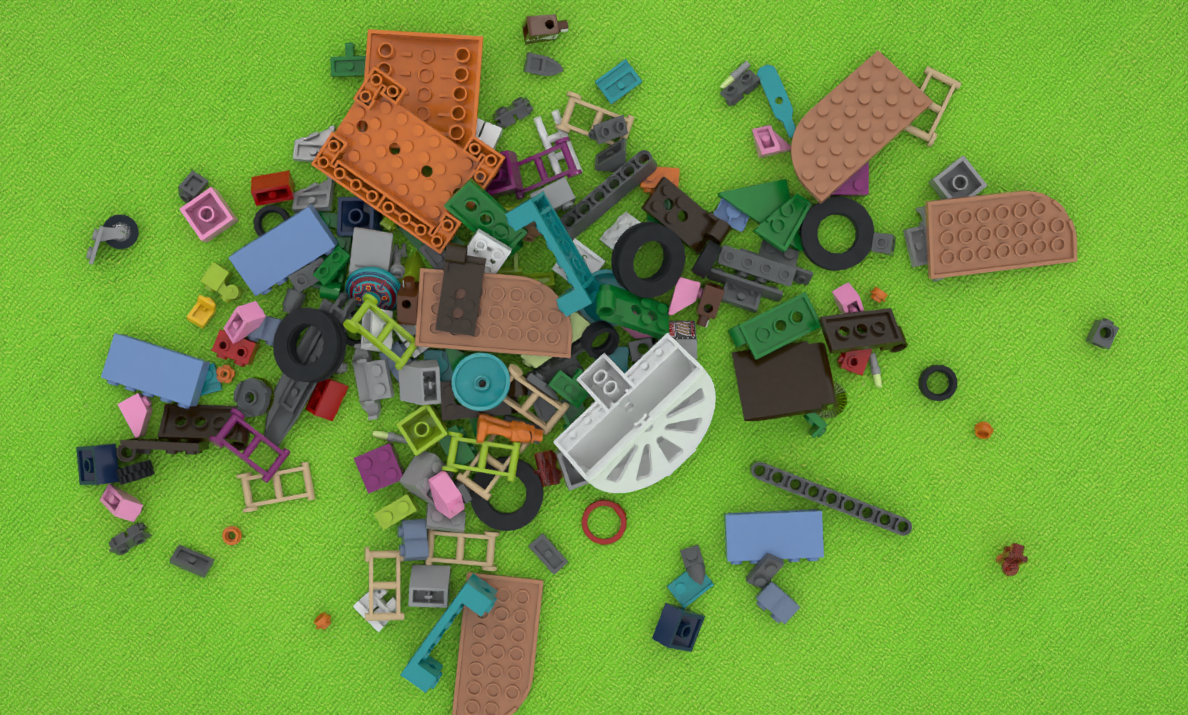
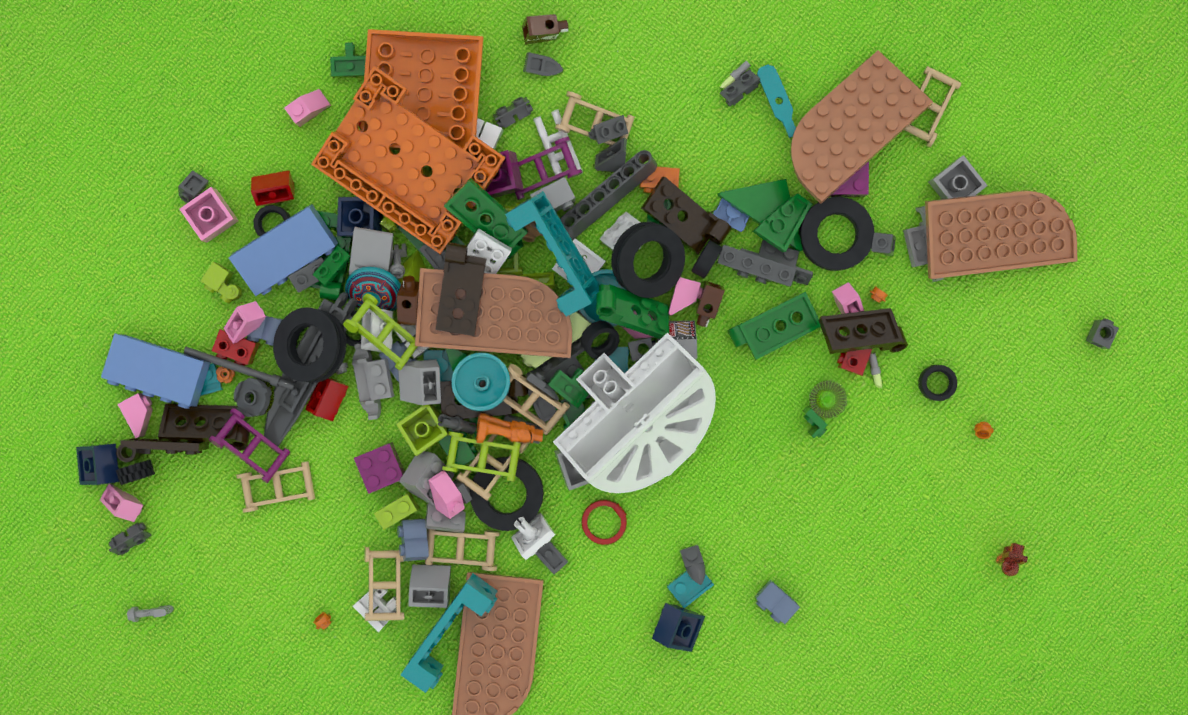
(118, 232): plate -> none
(135, 614): none -> light grey hinge
(191, 561): dark grey plate -> none
(202, 311): yellow bracket -> none
(226, 535): orange plate -> none
(274, 380): none -> dark grey bar
(293, 300): dark grey brick -> none
(307, 107): none -> bright pink slope
(308, 147): light grey wing -> none
(317, 194): light grey wing -> none
(390, 436): piece -> none
(456, 424): none -> dark grey pin
(532, 535): none -> white plate
(547, 468): clear red hips -> none
(618, 82): teal plate -> none
(743, 292): dark grey bracket -> none
(764, 570): dark grey plate -> none
(769, 142): bright pink slope -> none
(779, 533): medium blue brick -> none
(785, 381): dark brown piece -> none
(837, 504): dark grey beam -> none

